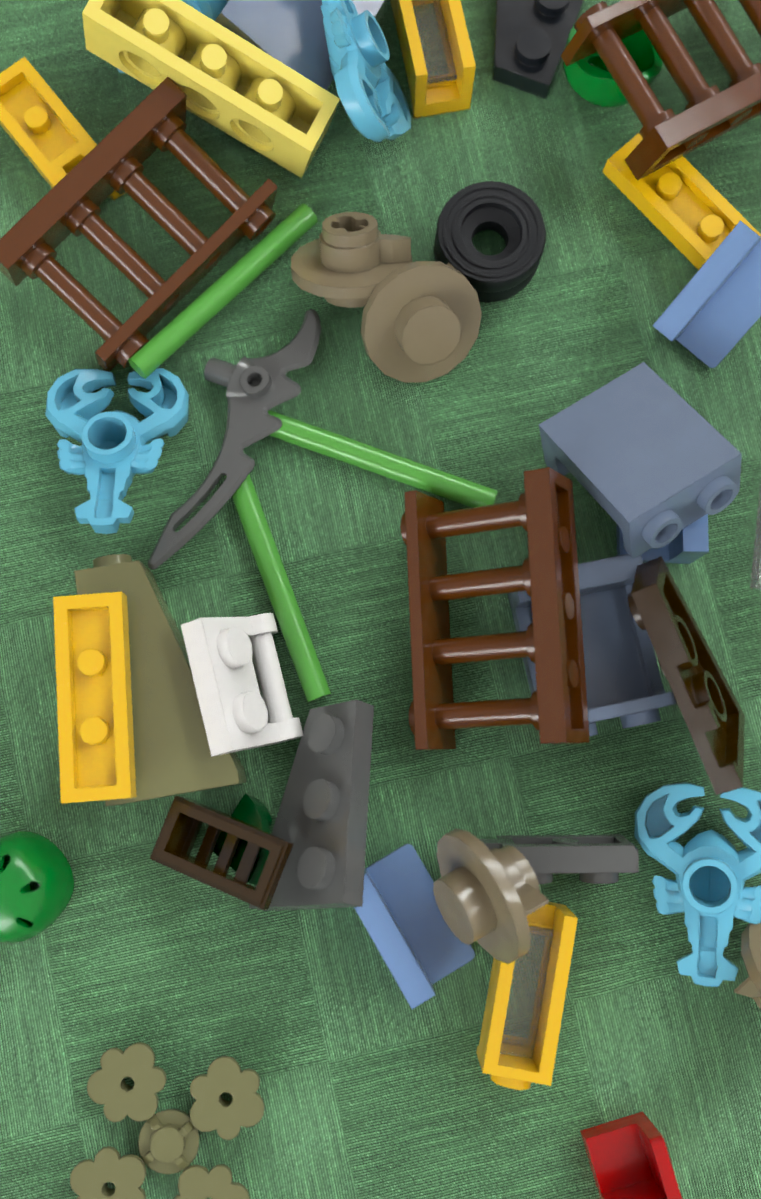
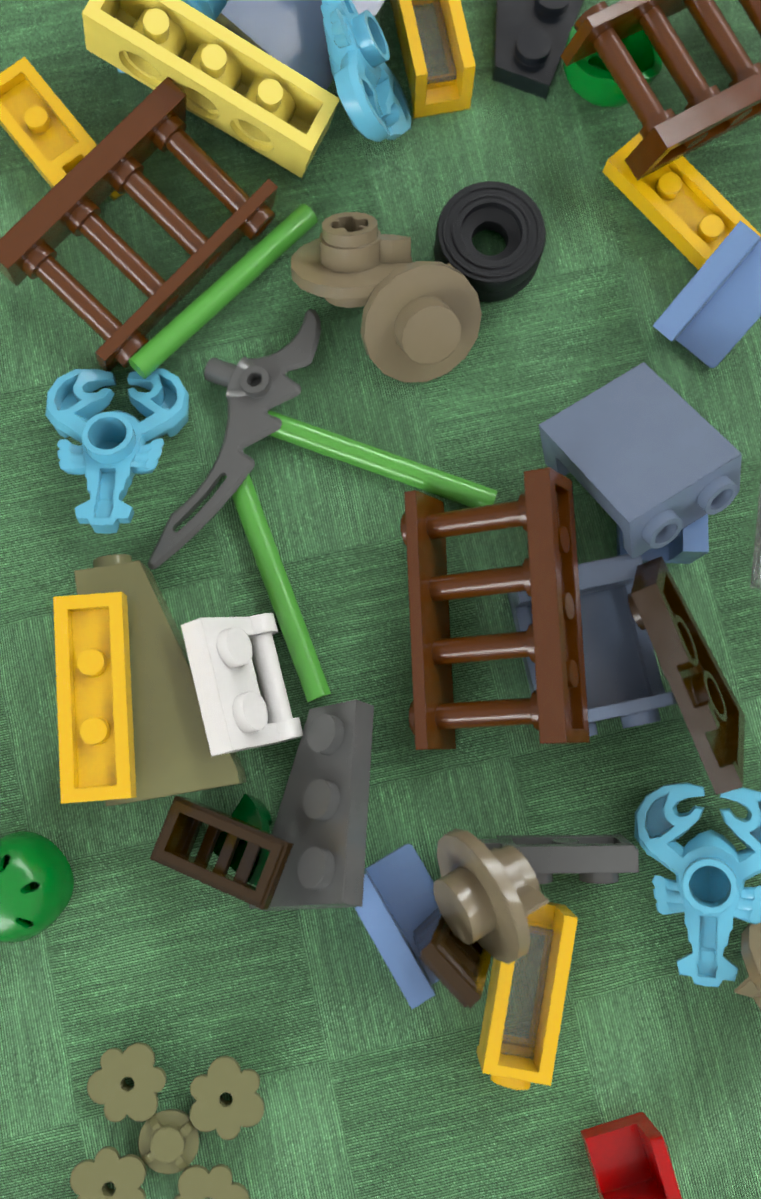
(456, 964): none -> dark brown slope

